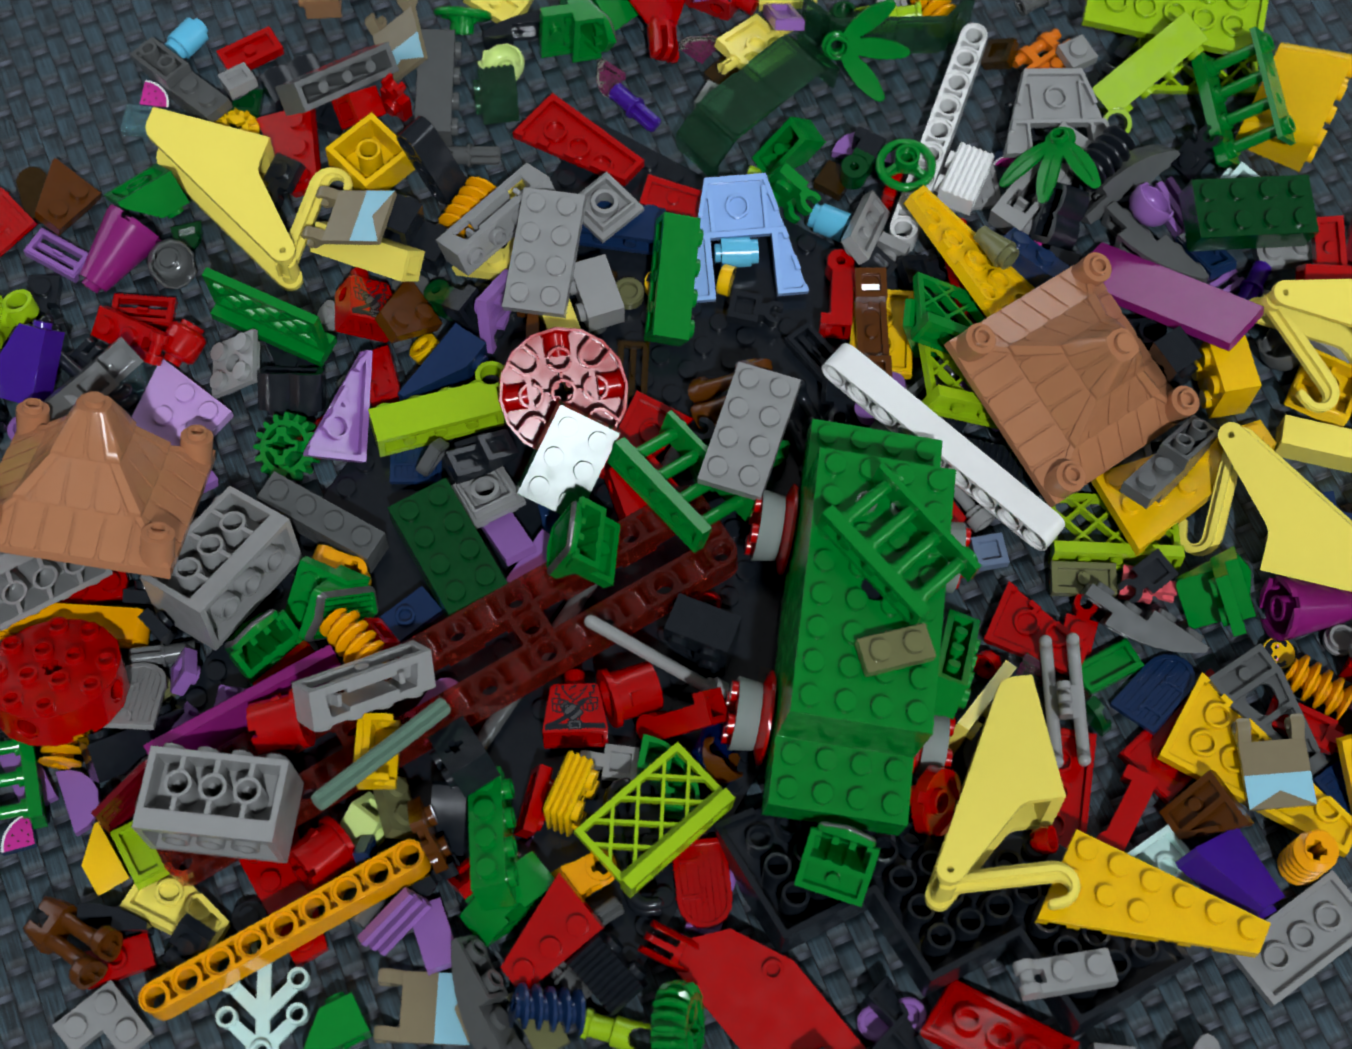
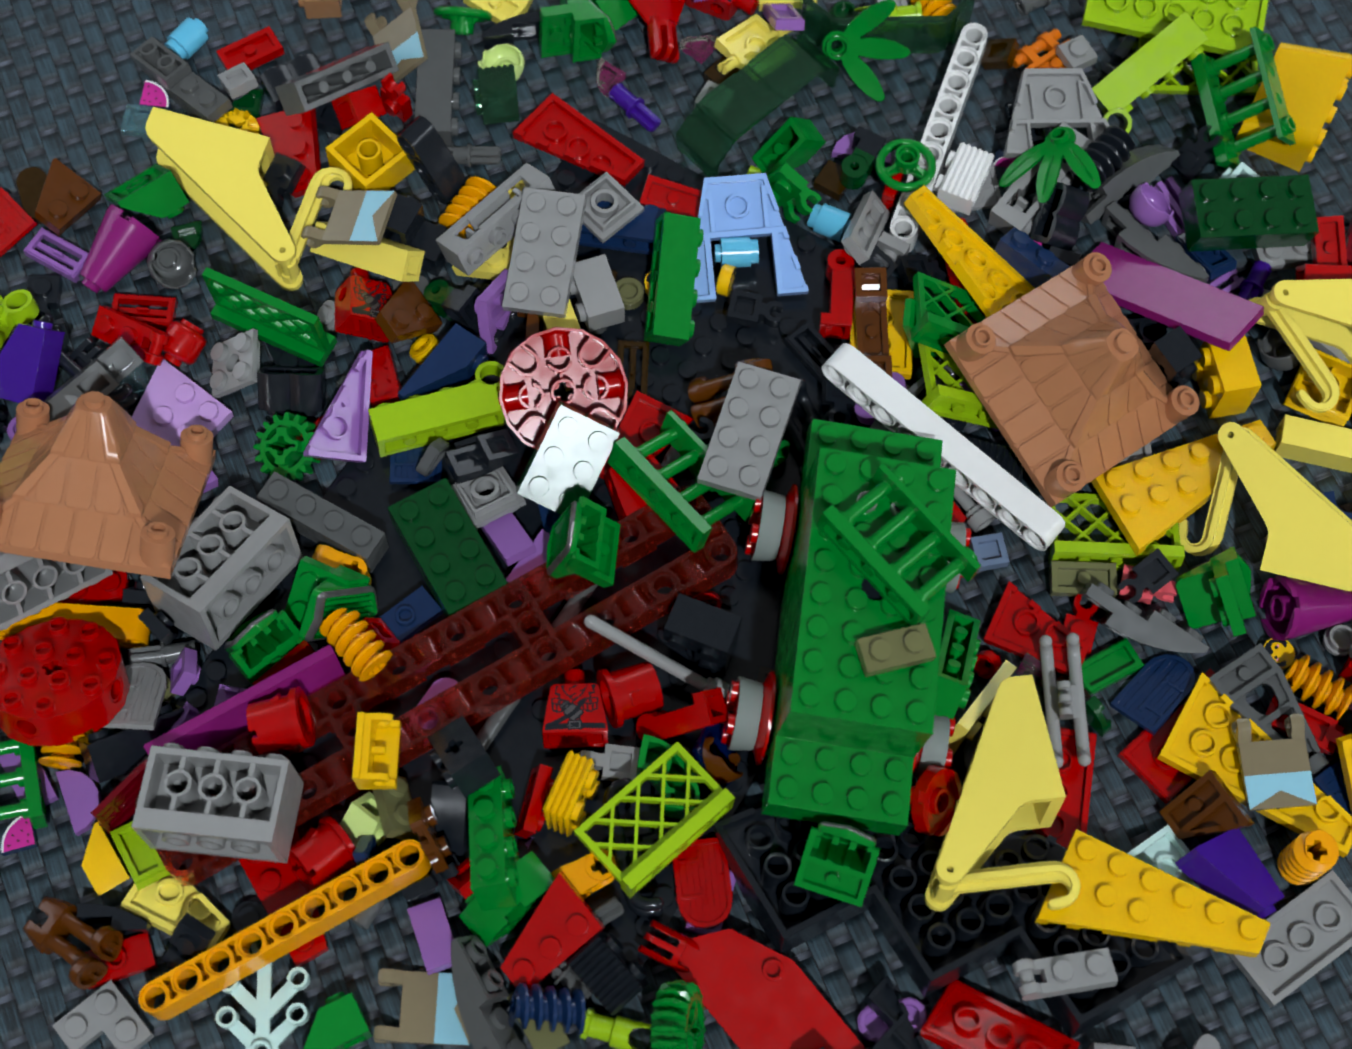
(364, 686): light grey brick -> none
(380, 754): sand green axle -> none
(394, 921): medium lavender tile -> none
(997, 248): olive cone -> none
(1044, 840): red hinge -> none
(1130, 808): red leg -> none
(1170, 463): dark grey slope -> none

